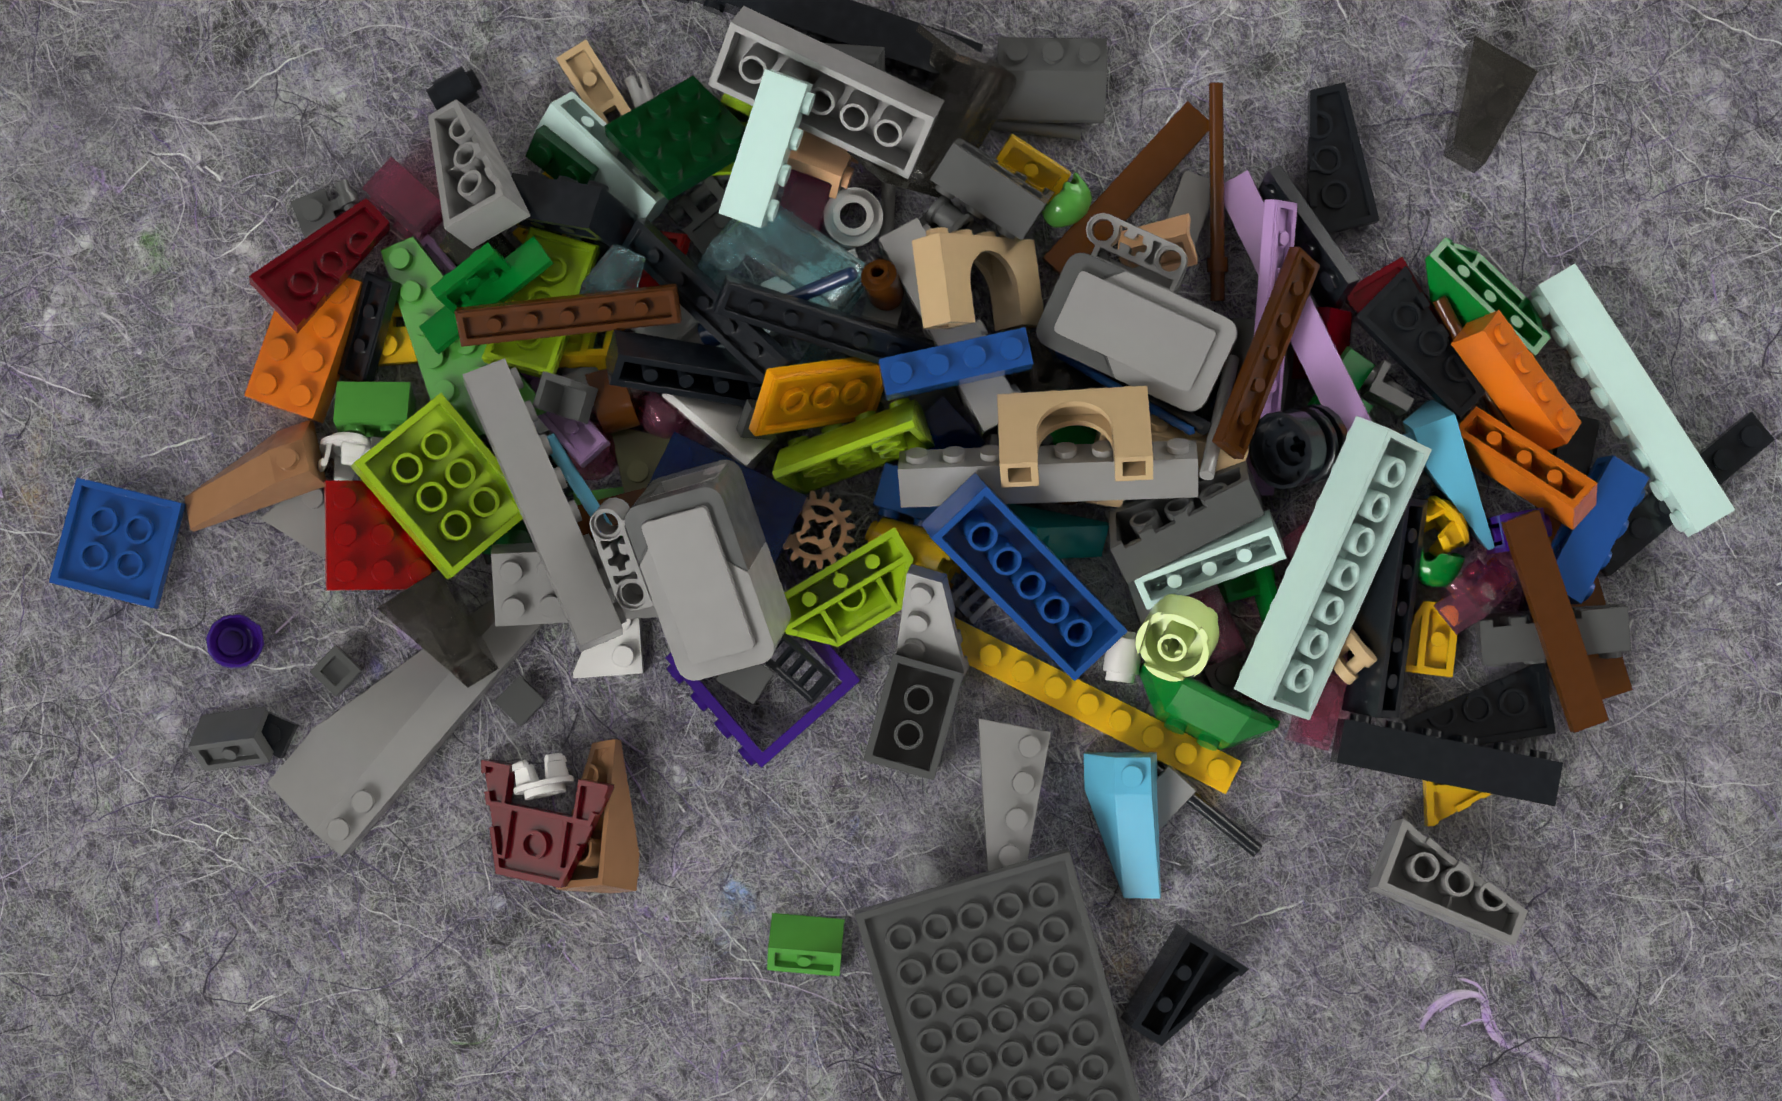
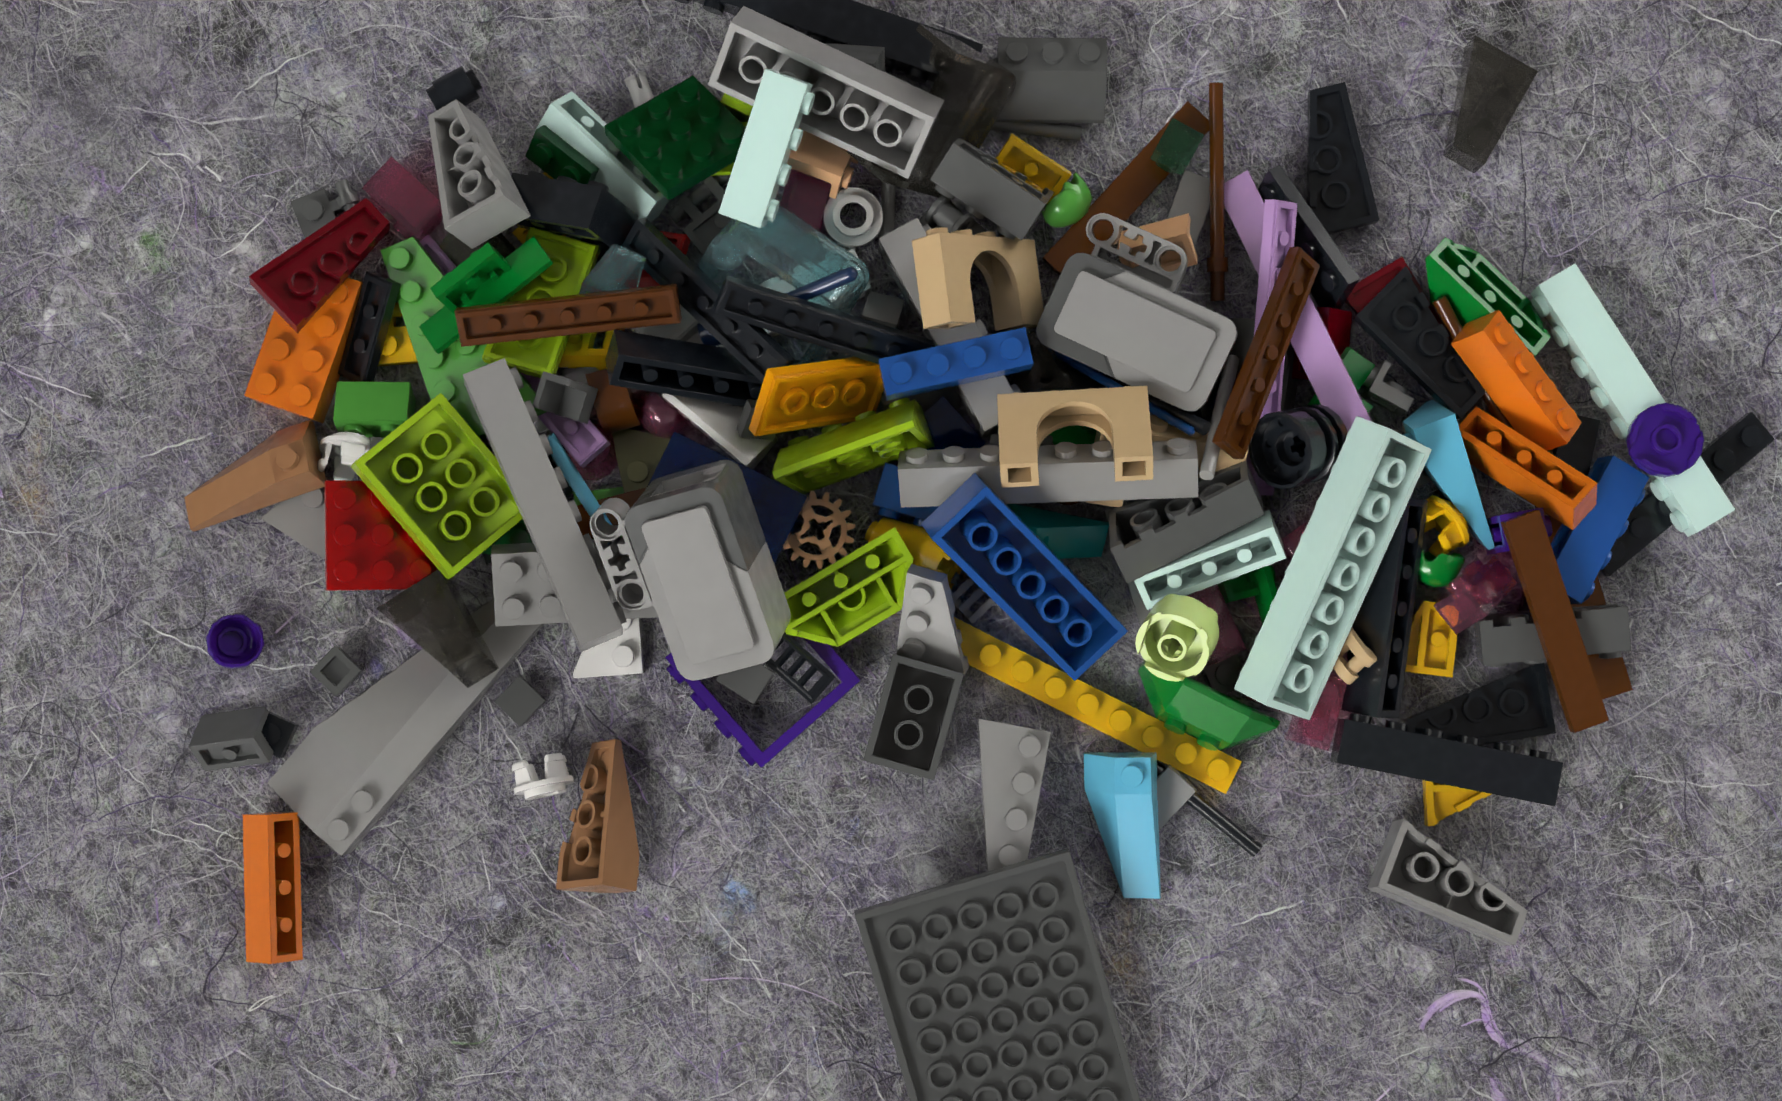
(117, 543): blue plate -> none
(272, 887): none -> orange brick
(537, 841): dark red wing -> none
(592, 80): tan plate -> none
(805, 944): bright green panel -> none
(882, 284): reddish brown brick -> none
(1122, 660): white brick -> none
(1176, 147): none -> clear green brick
(1178, 985): black wedge -> none
(1664, 440): none -> dark purple tile

